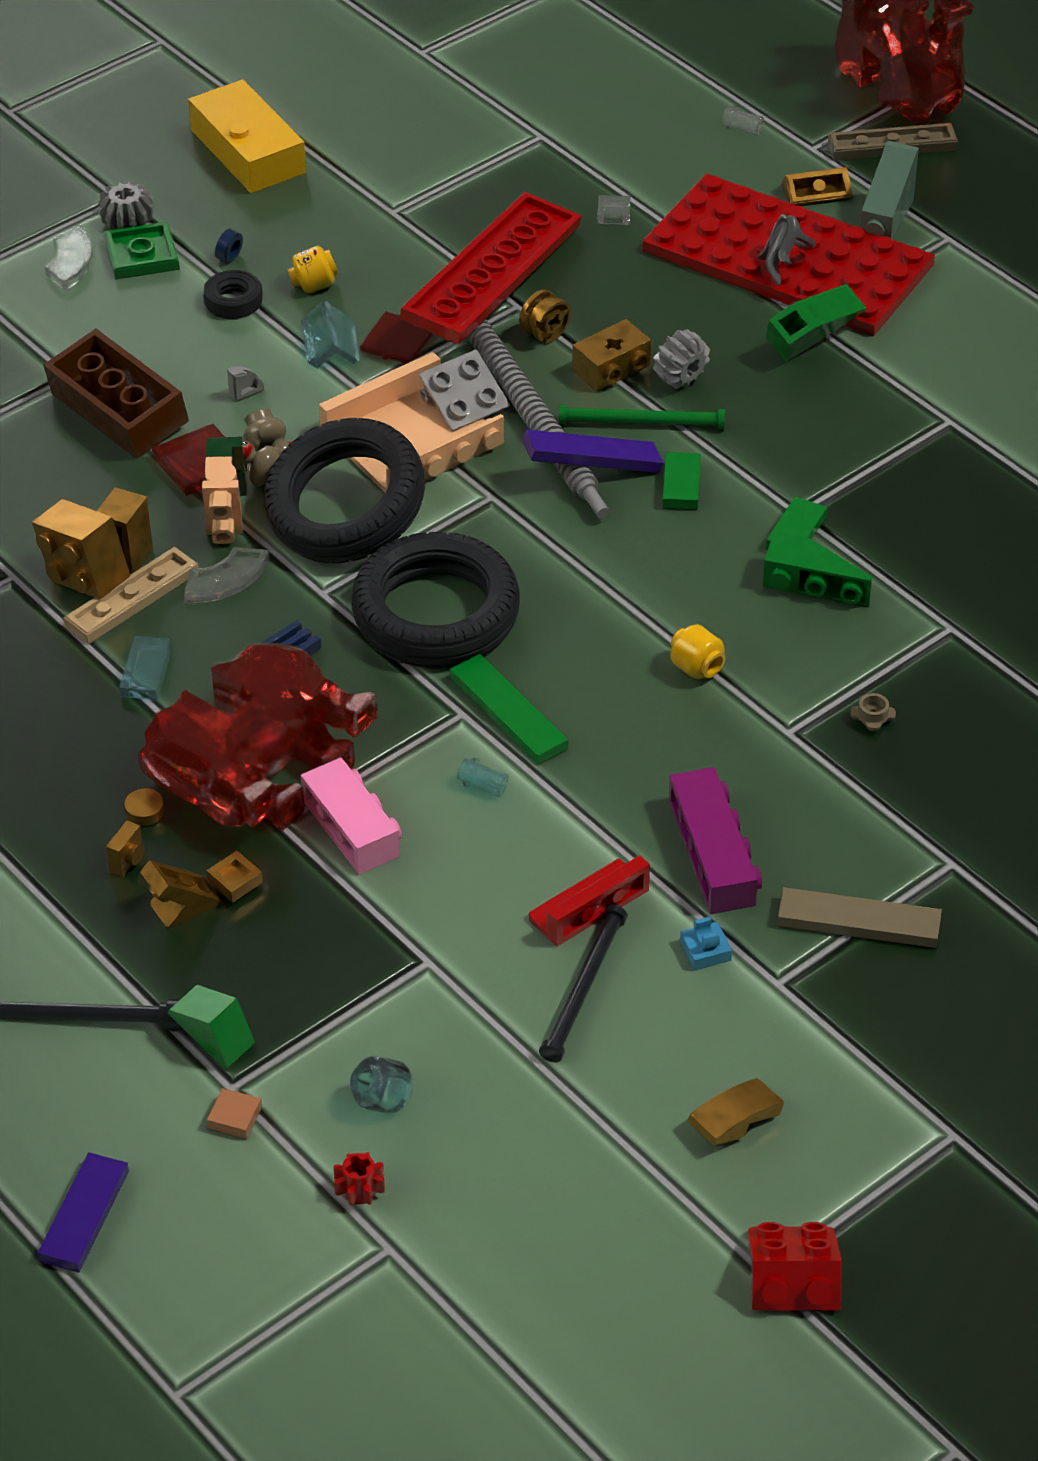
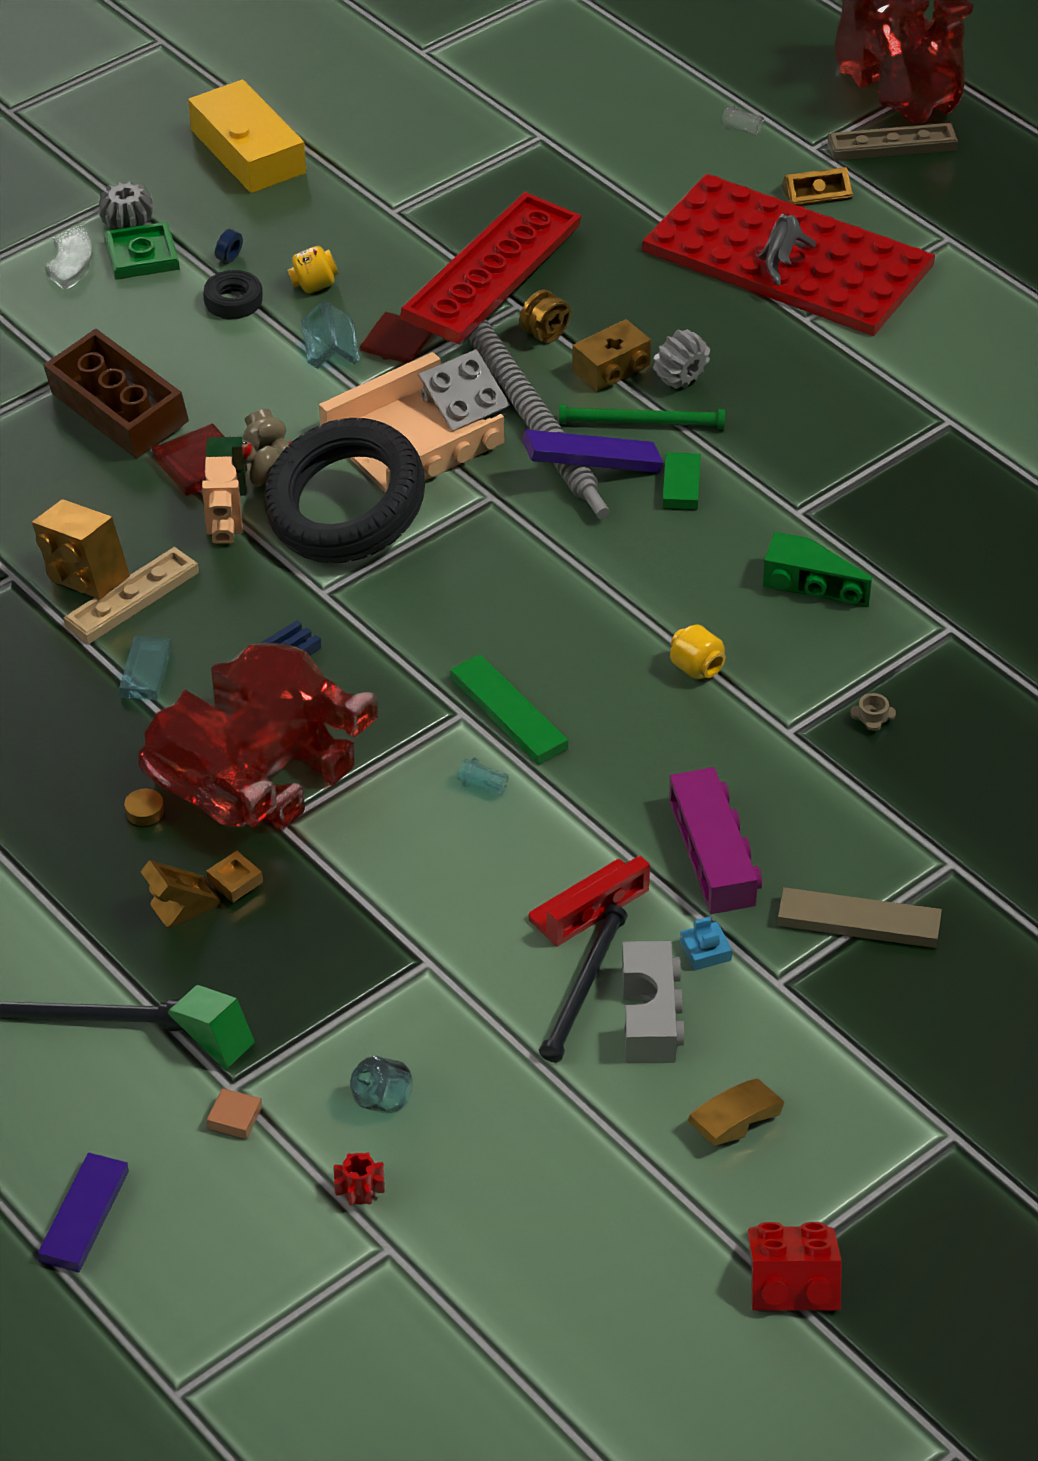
(125, 849): pearl gold plate -> none
(132, 525): pearl gold brick -> none
(226, 577): clear tile -> none
(243, 382): light grey tile -> none
(351, 815): bright pink brick -> none
(435, 644): black tyre -> none
(614, 209): clear tile -> none
(652, 1026): none -> light grey arch
(800, 519): green tile -> none
(812, 320): green slope -> none
(890, 190): sand green slope -> none

